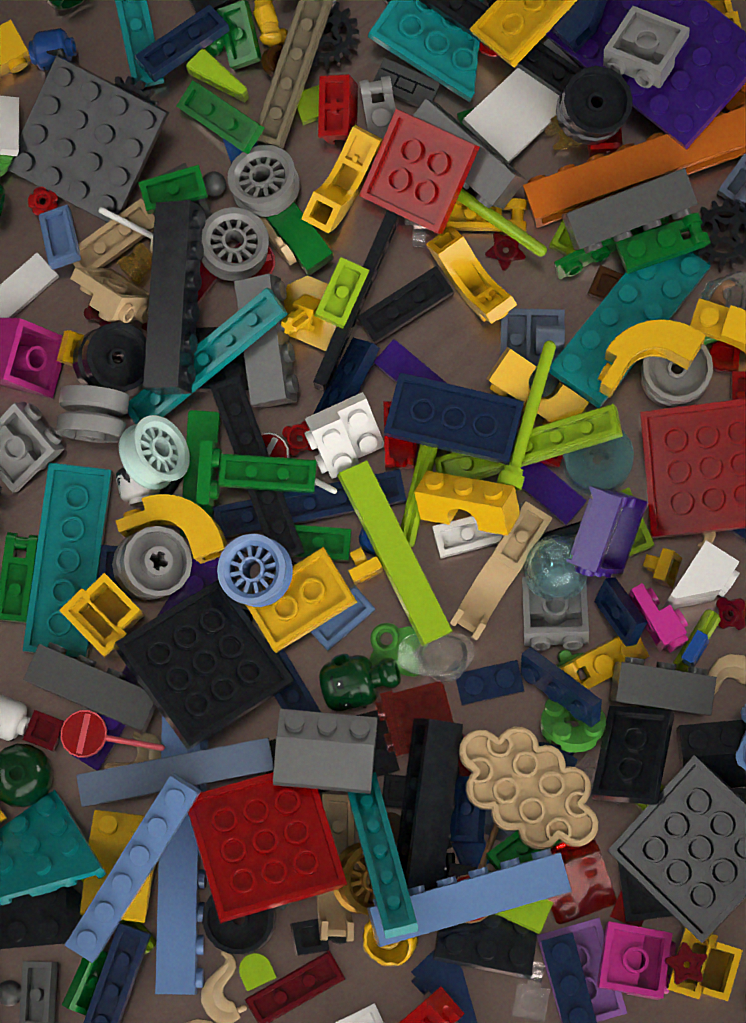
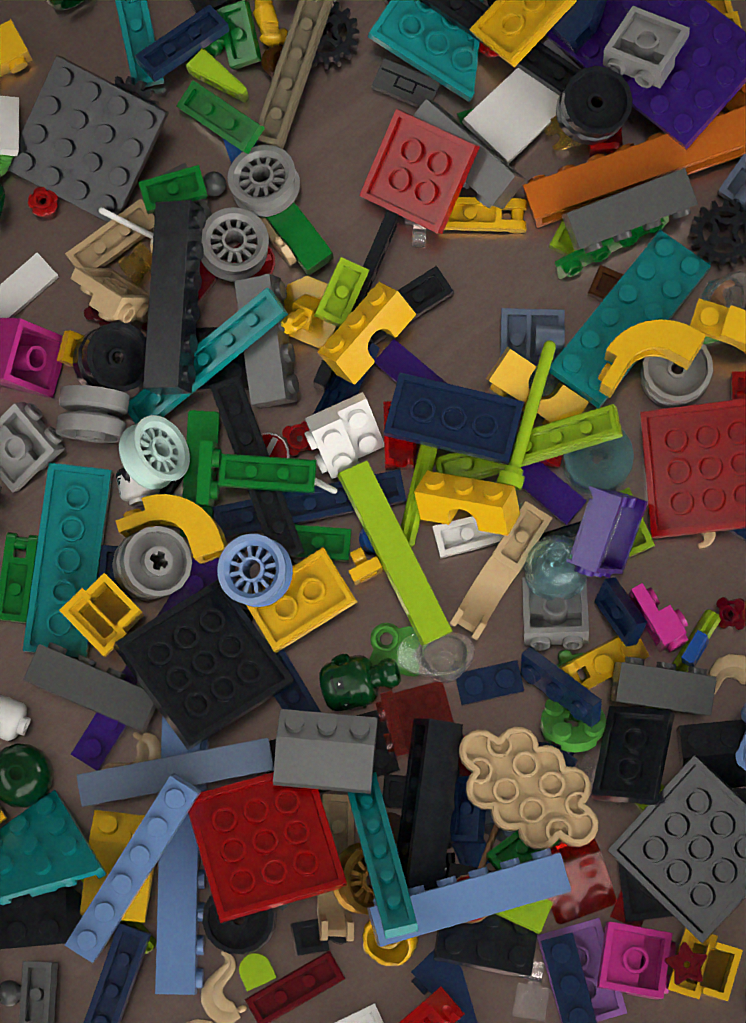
(43, 730): dark red plate -> none
(48, 45): blue head -> none
(59, 237): medium blue tile -> none
(84, 984): green plate -> none
(86, 733): piece -> none
(309, 105): lime tile -> none
(337, 107): red hinge -> none
(339, 191): yellow arch -> none
(342, 624): medium blue tile -> none
(347, 348): none -> yellow arch
(378, 114): light grey plate -> none
(469, 277): yellow arch -> none
(496, 251): dark red plate -> none
(502, 223): lime piece -> none
(662, 243): green plate -> none
(664, 567): yellow tile -> none
(706, 577): white slope -> none
(724, 357): red tile -> none

